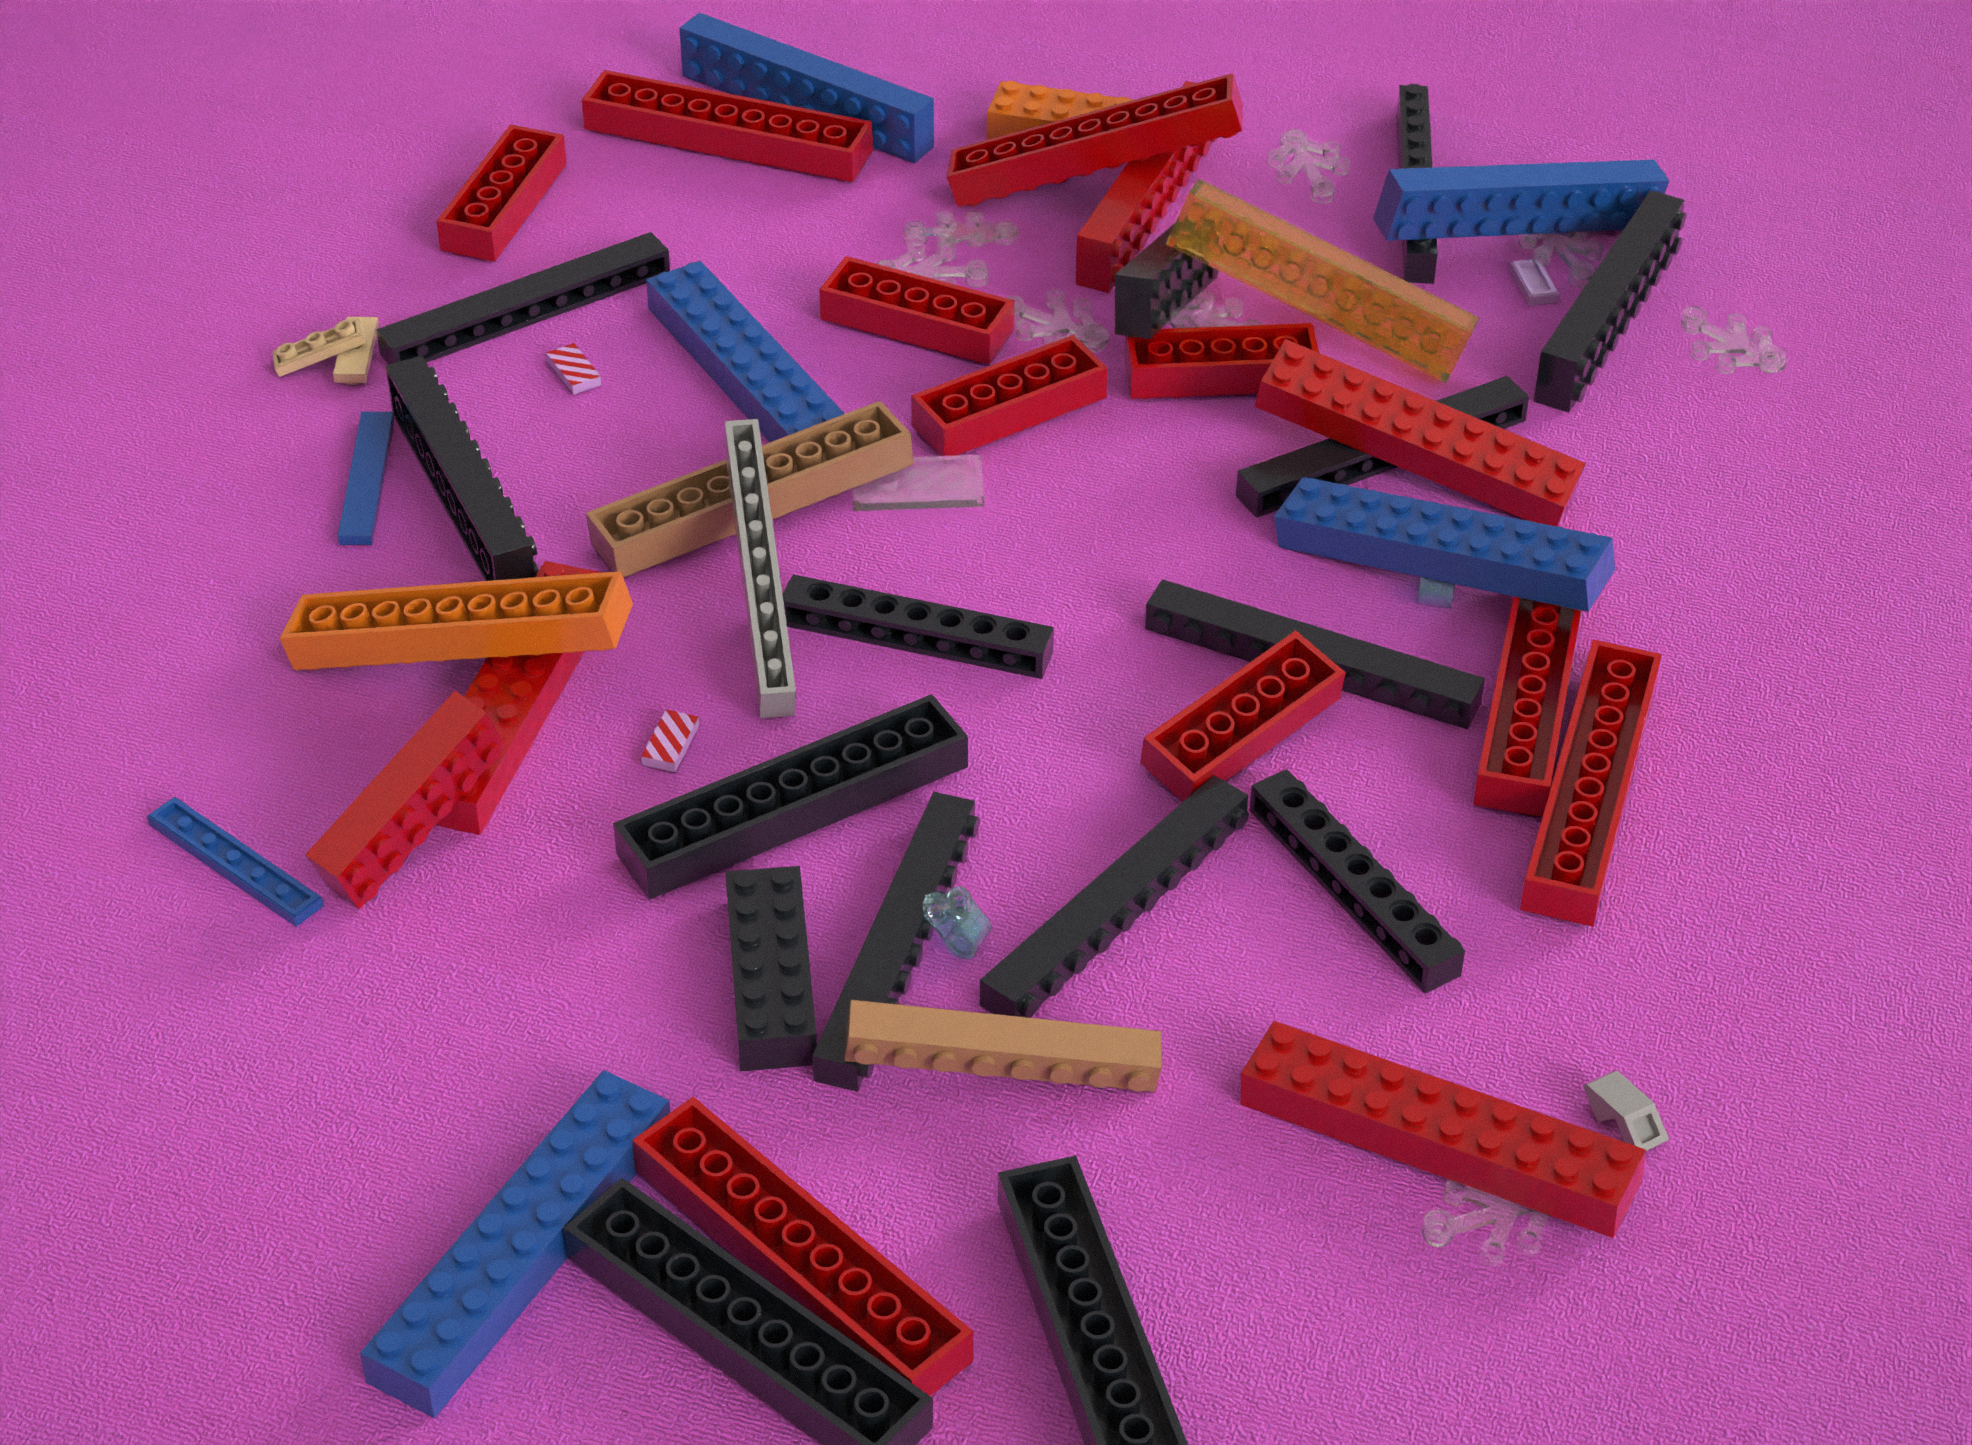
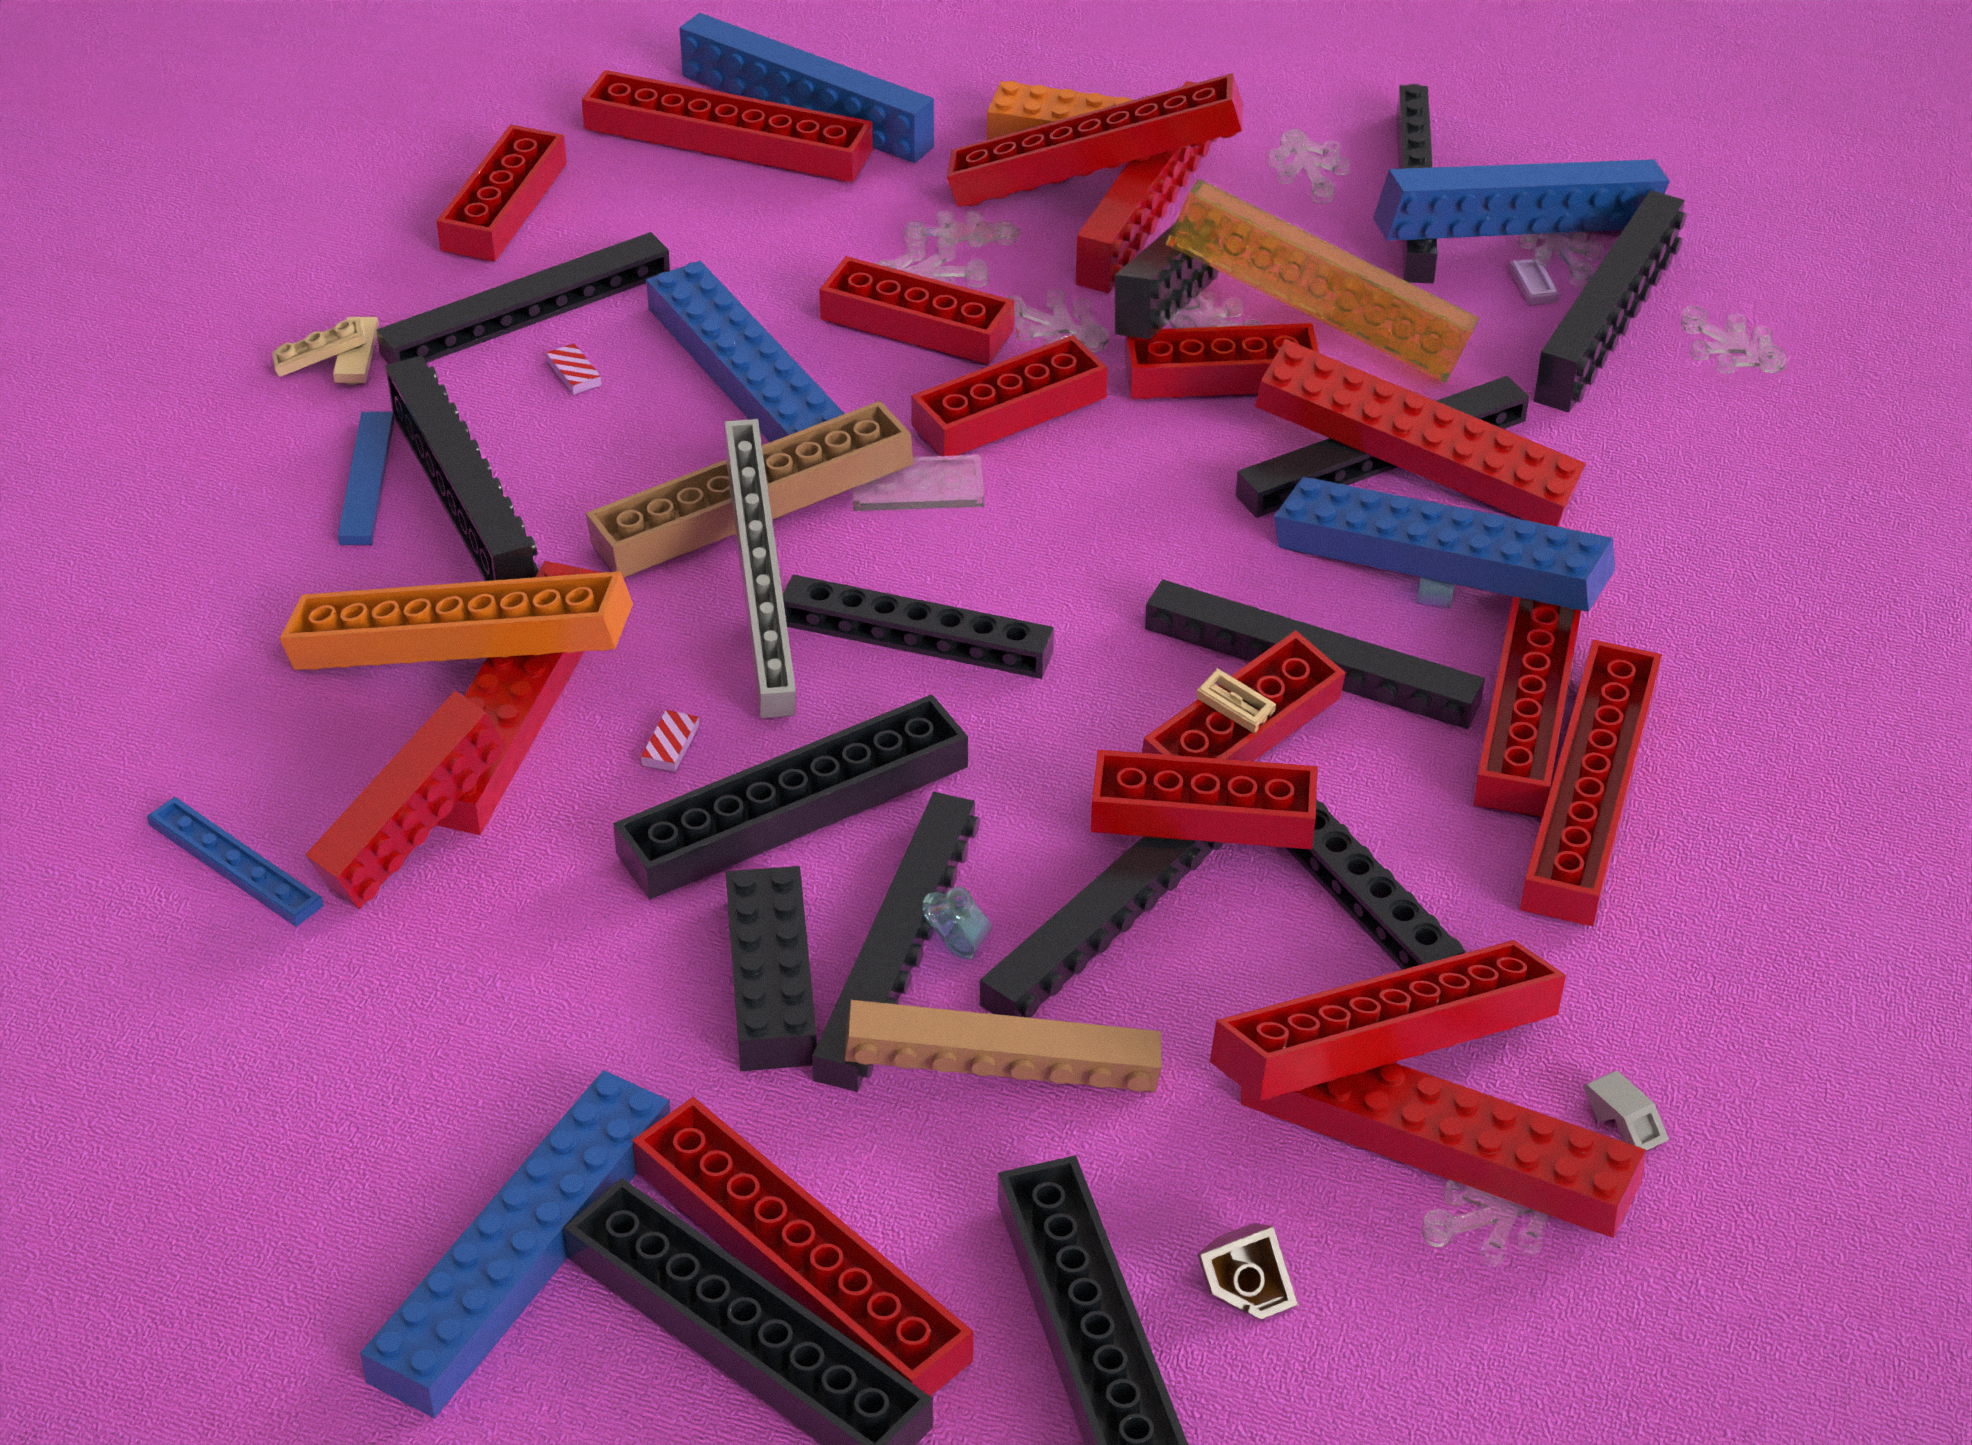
(1204, 799): none -> red brick
(1232, 703): none -> tan tile
(1248, 1271): none -> slope
(1385, 1019): none -> red brick

